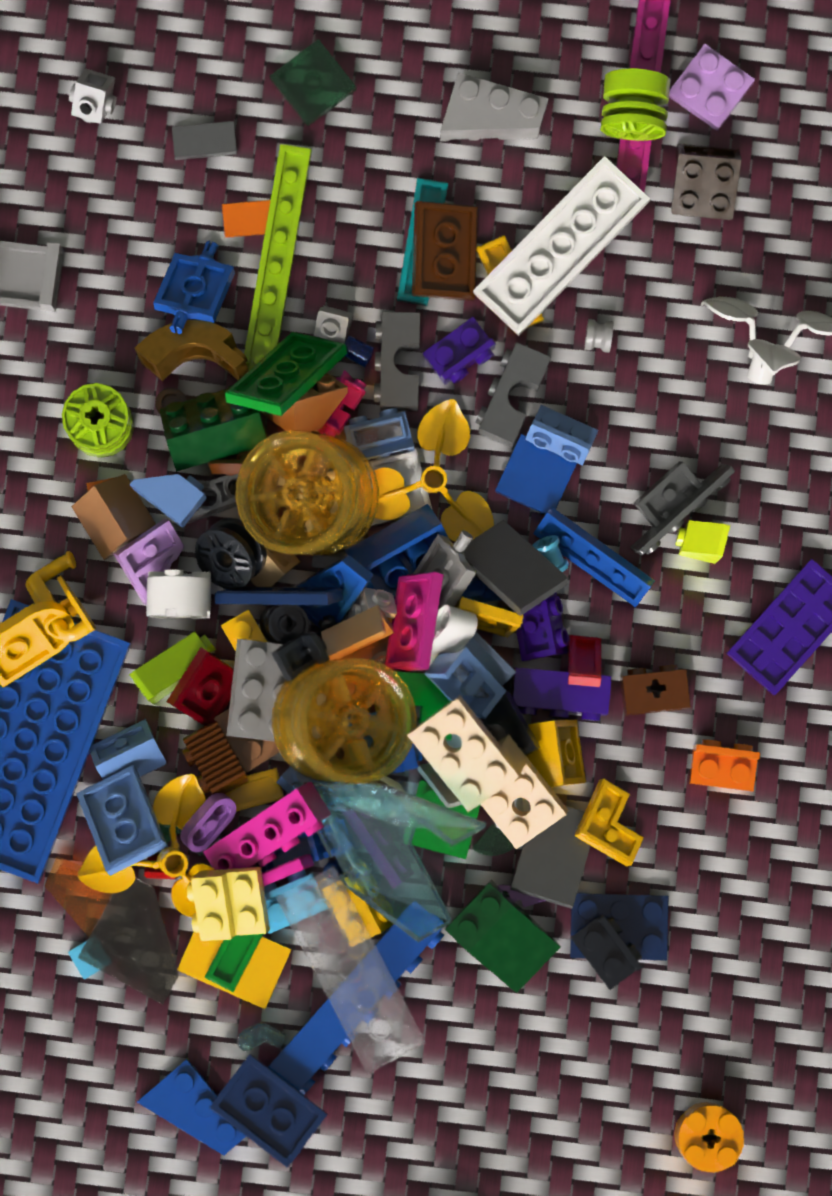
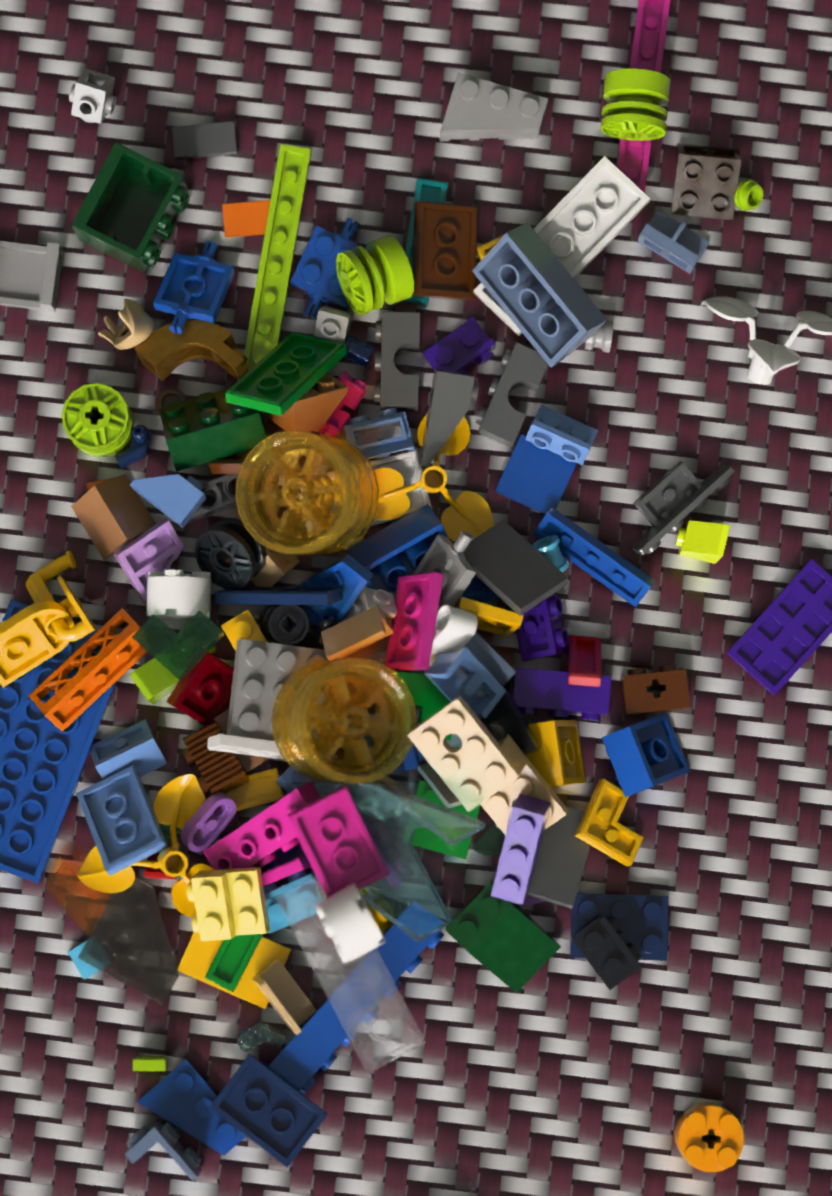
(94, 673): none -> orange fence
(131, 208): none -> dark green container
(133, 318): none -> tan piece
(138, 448): none -> dark blue arm
(150, 1063): none -> lime tile
(168, 1139): none -> sand blue bracket
(179, 651): none -> clear green plate
(244, 746): none -> white tile
(284, 995): none -> tan panel
(299, 654): black bracket -> none
(313, 83): clear green plate -> none
(317, 267): none -> blue plate
(337, 842): none -> dark pink tile
(349, 923): none -> white brick
(375, 275): none -> lime wheel
(447, 406): none -> dark grey slope
(520, 849): none -> brick
(539, 294): none -> sand blue slope
(645, 754): none -> blue slope
(673, 241): none -> sand blue panel
(711, 87): lavender plate -> none
(724, 766): orange bracket -> none
(748, 195): none -> lime plate

